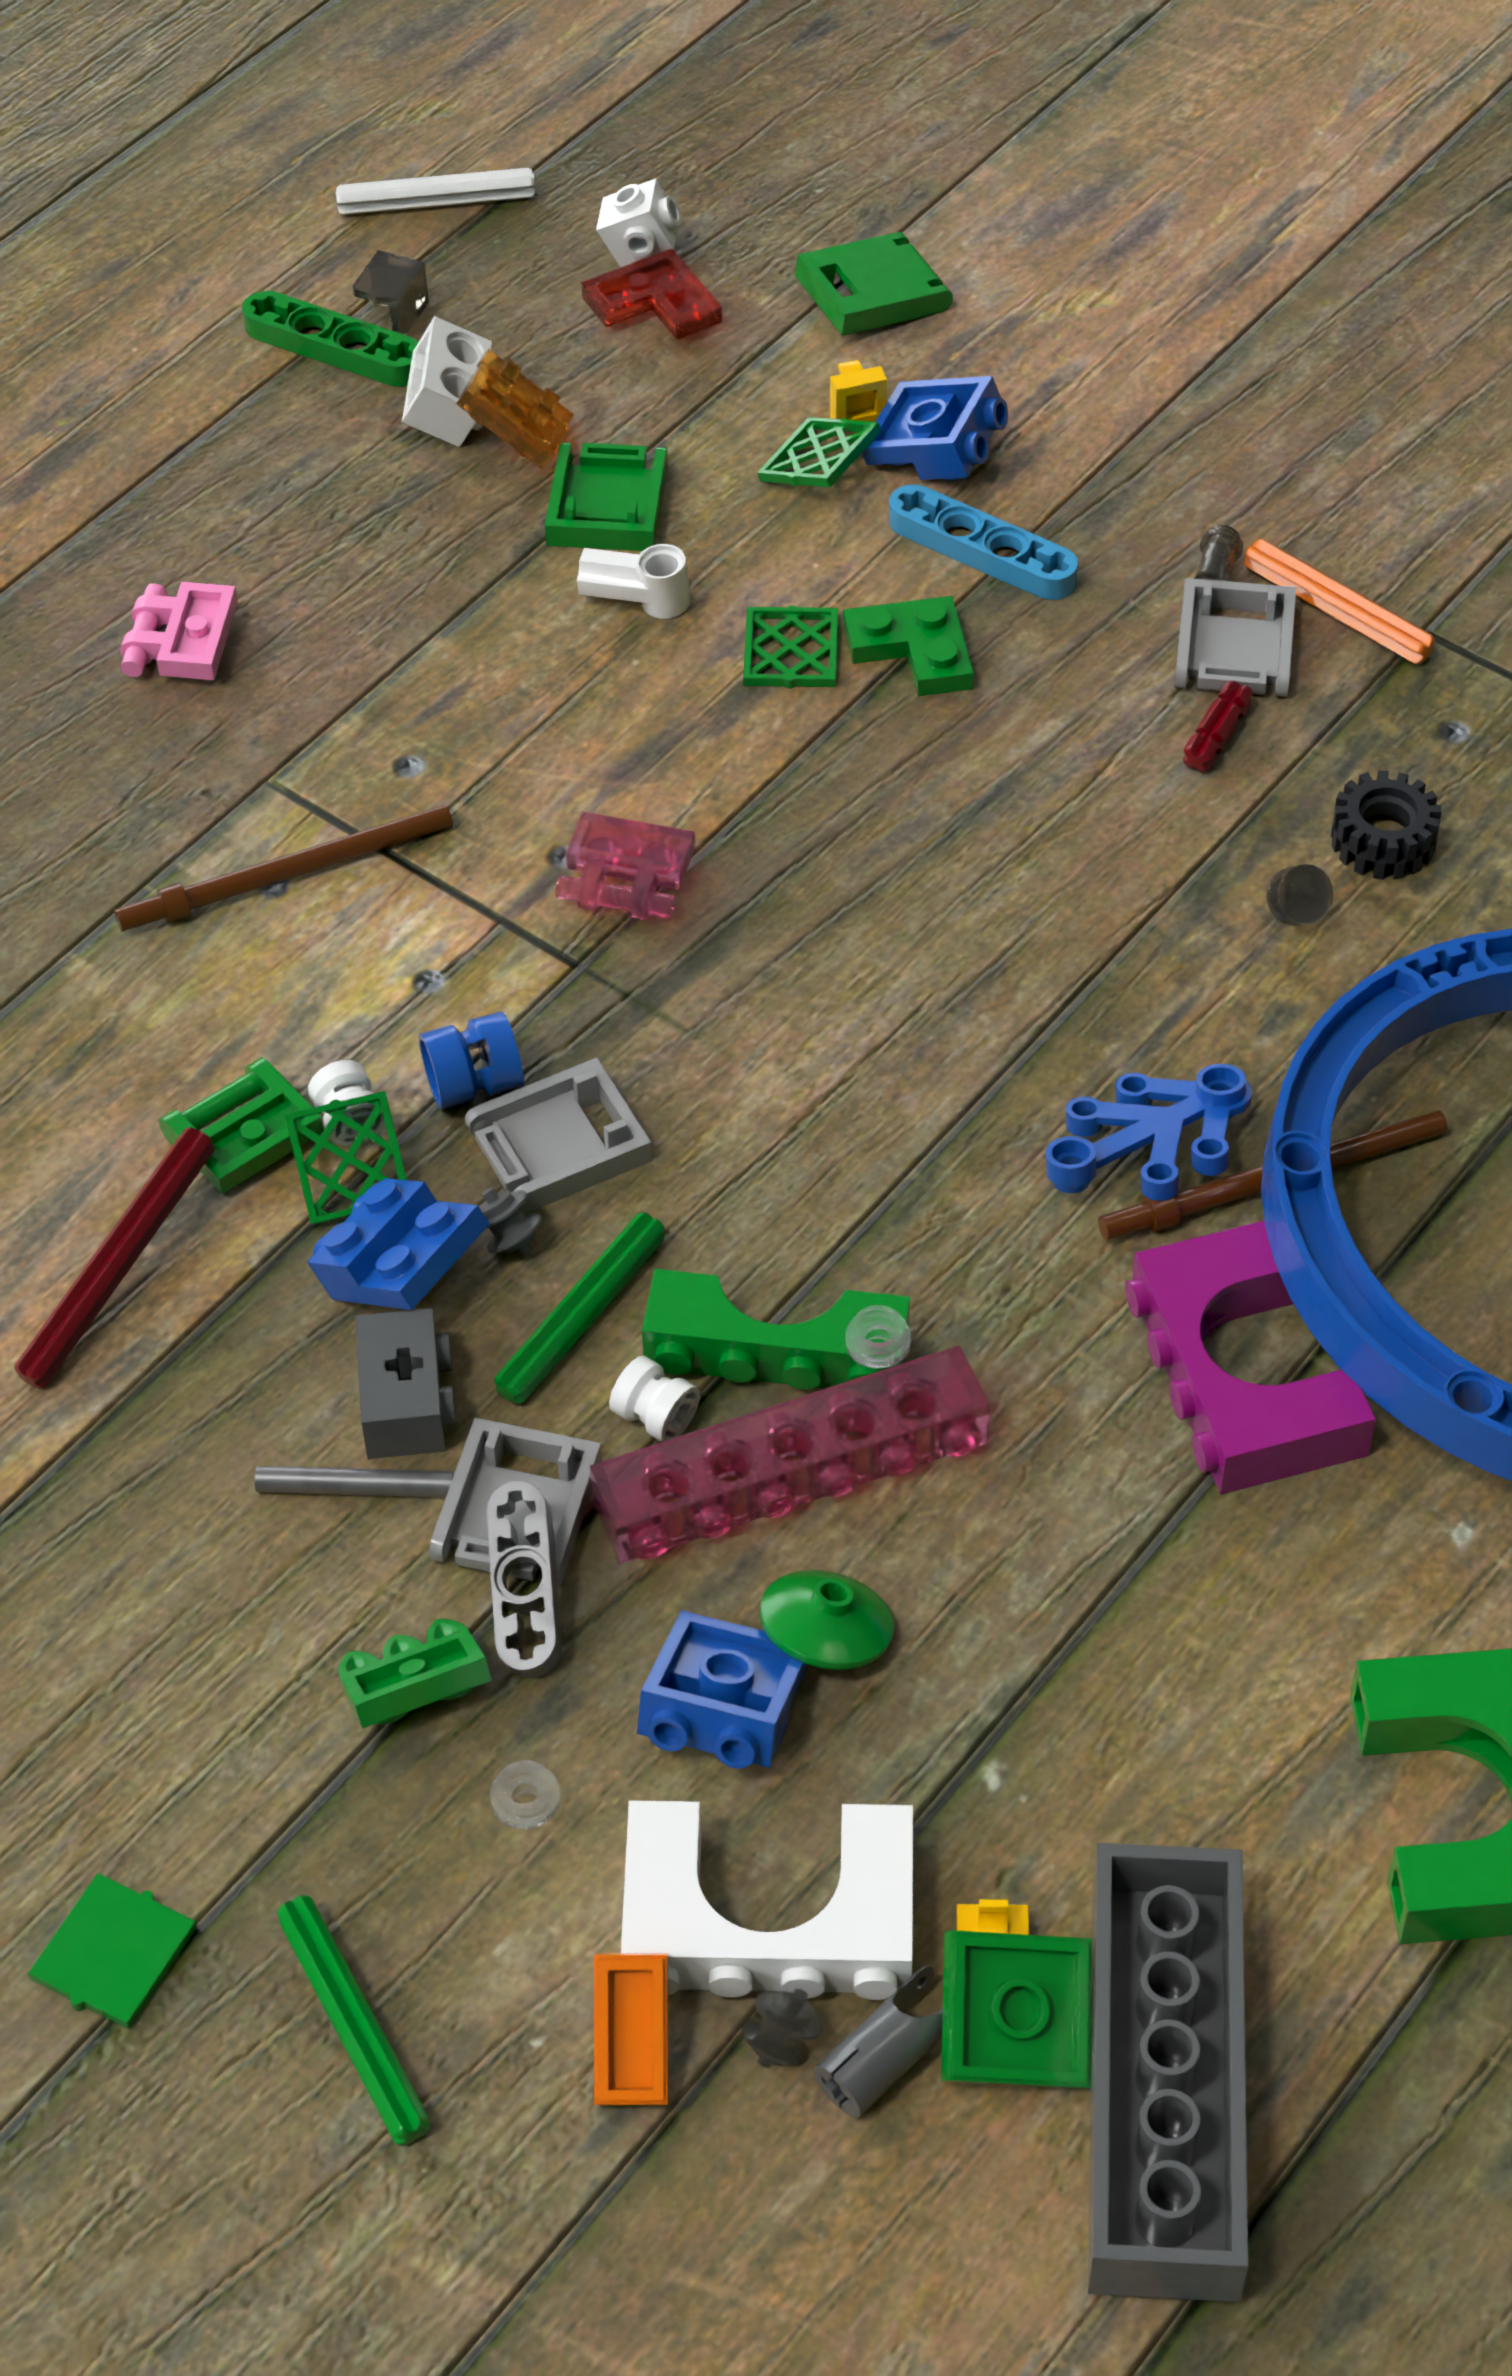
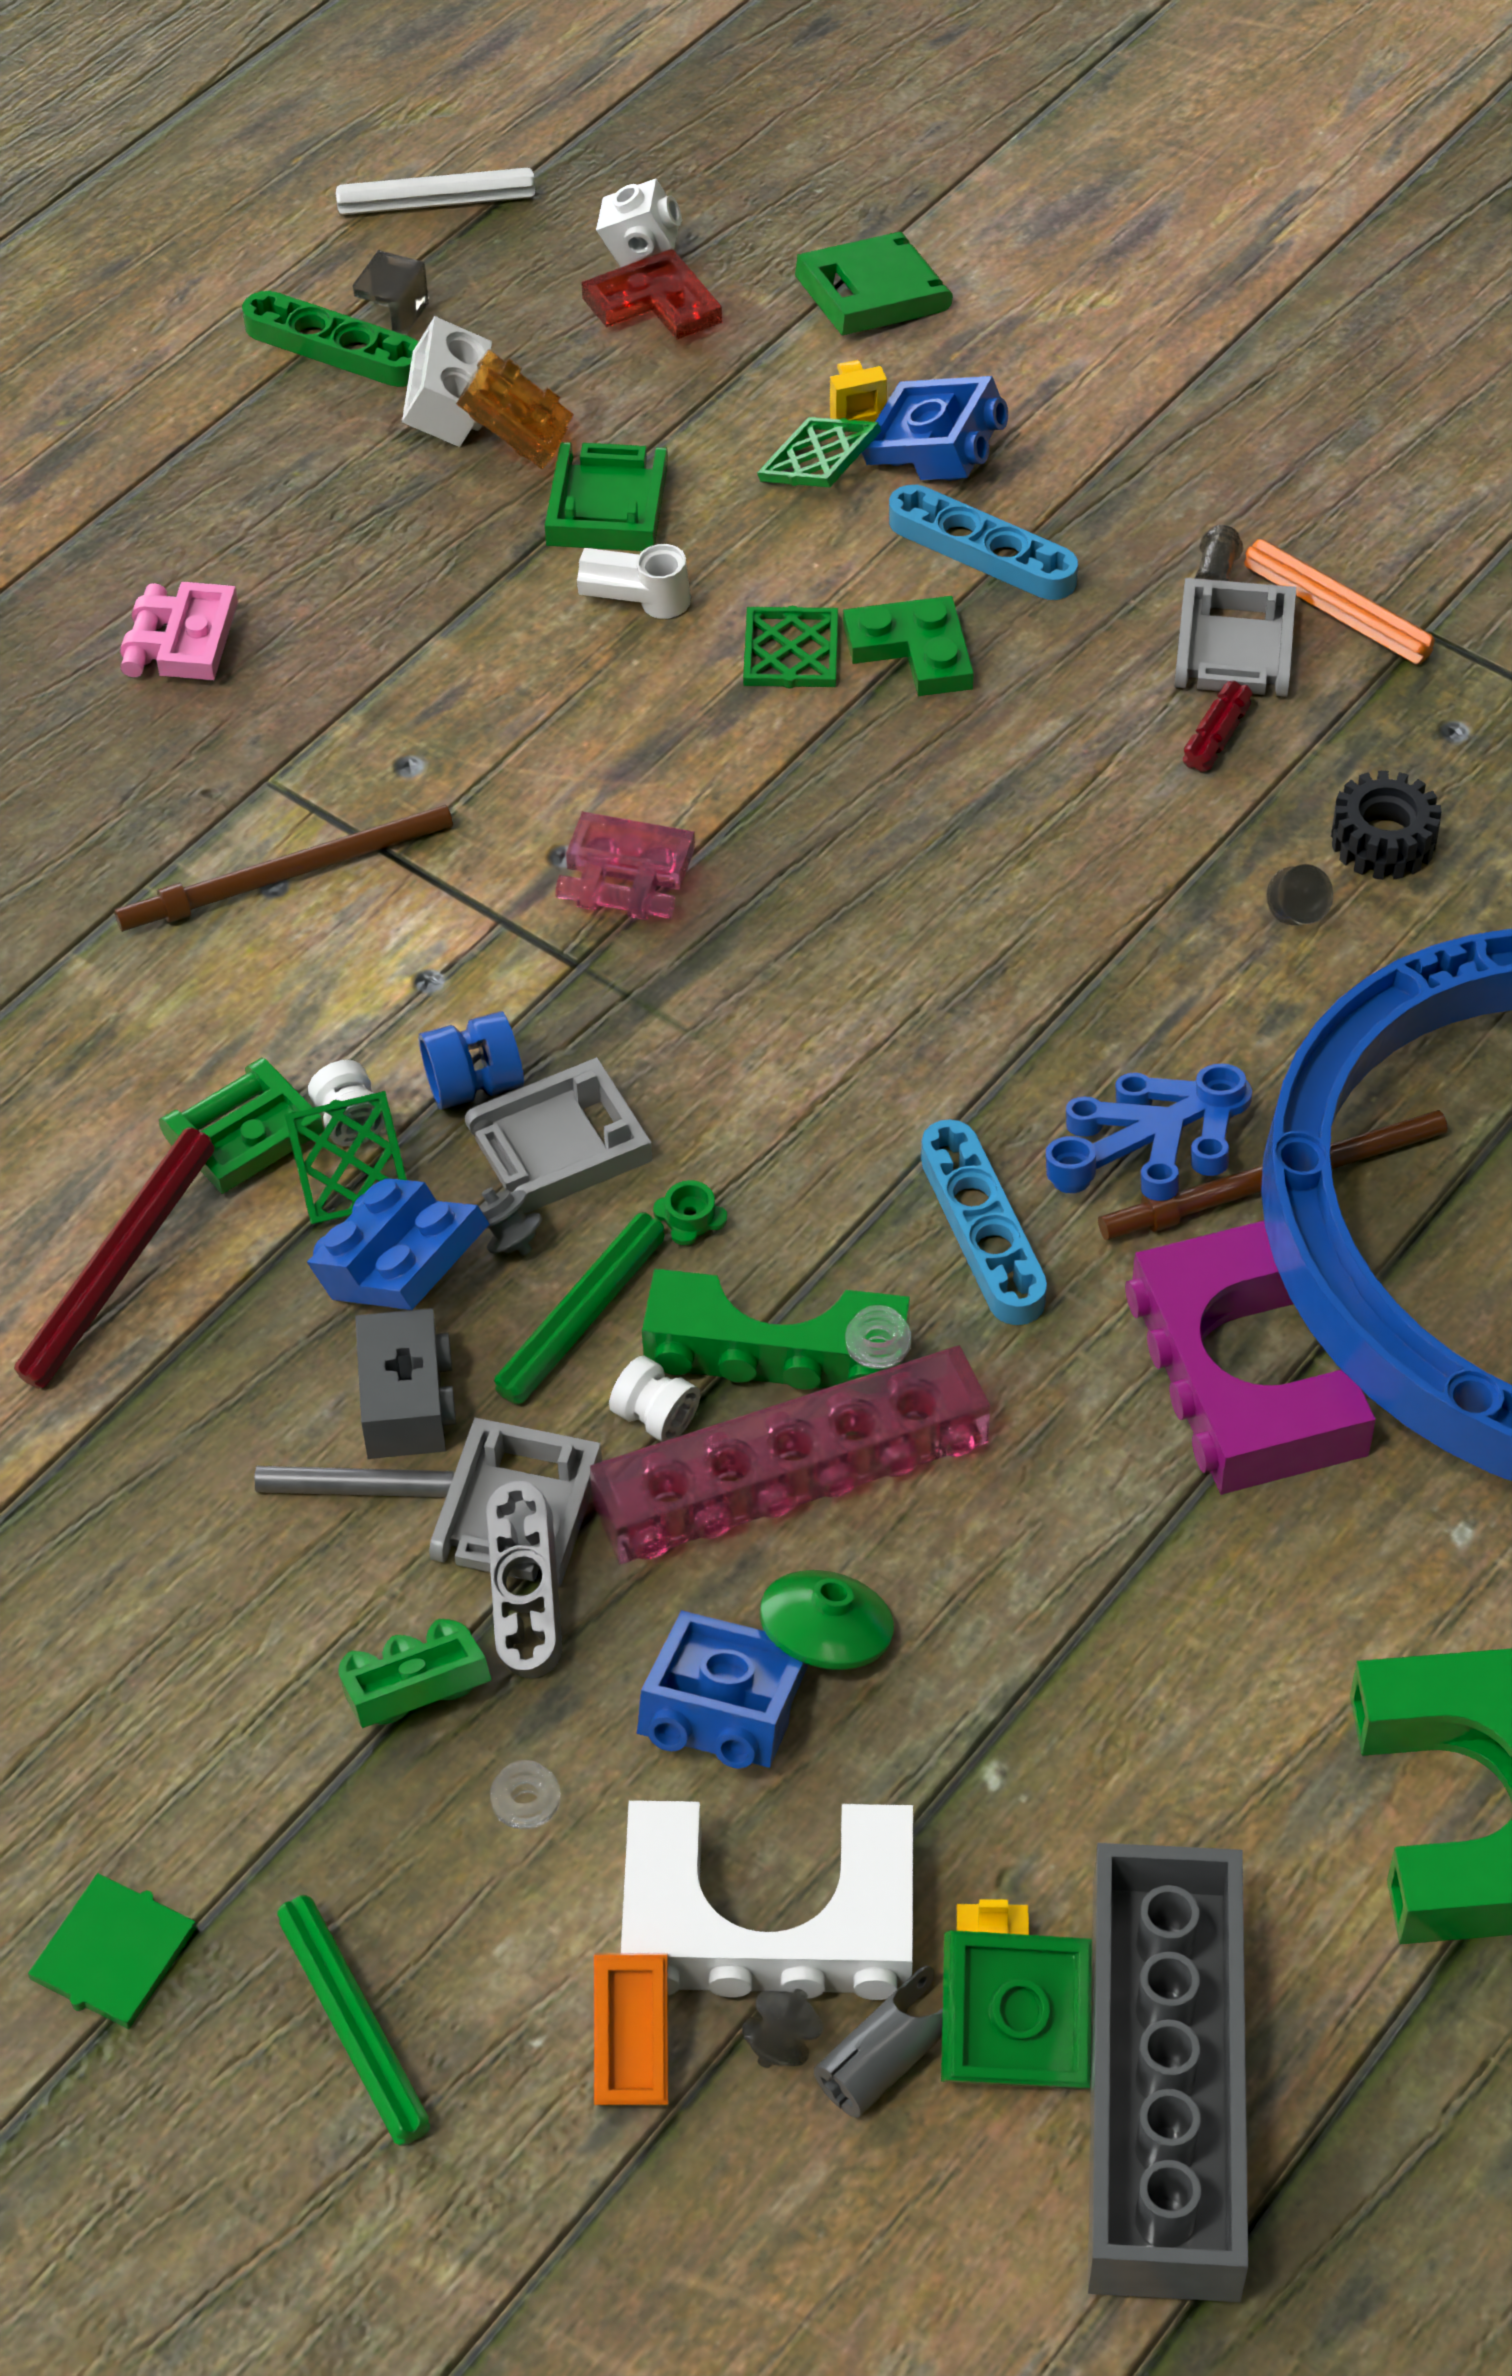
(686, 1198): none -> green plate
(987, 1219): none -> dark azure beam

